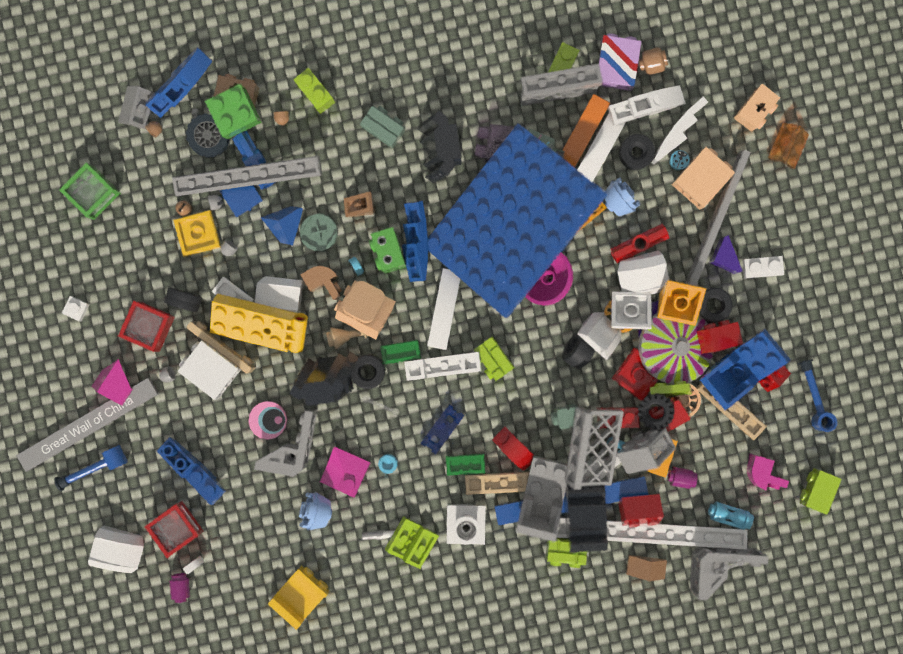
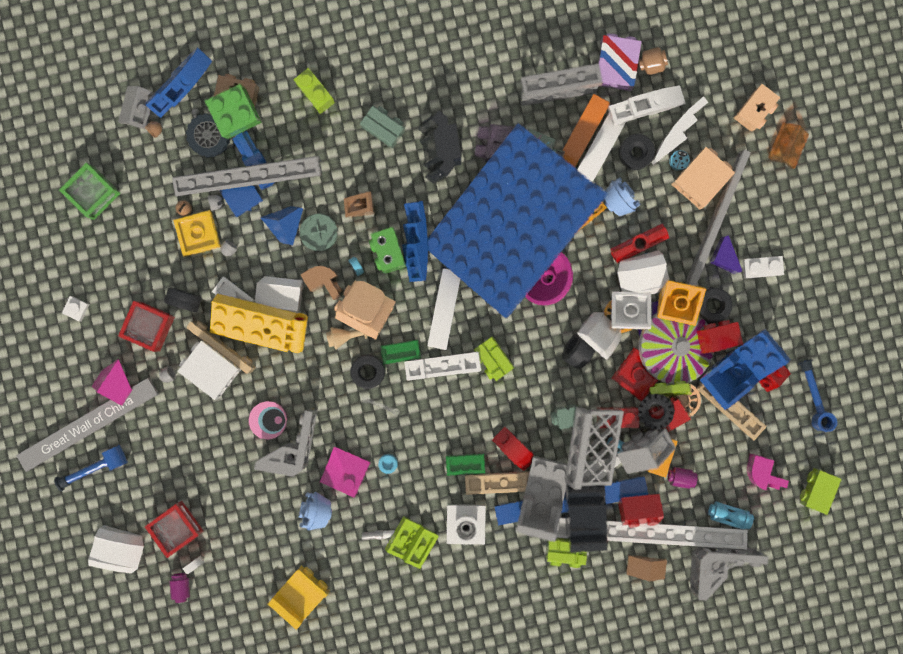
(192, 470): blue slope -> none
(281, 117): medium nougat hinge -> none
(325, 380): black slope -> none
(442, 429): clear blue plate -> none
(564, 58): lime brick -> none

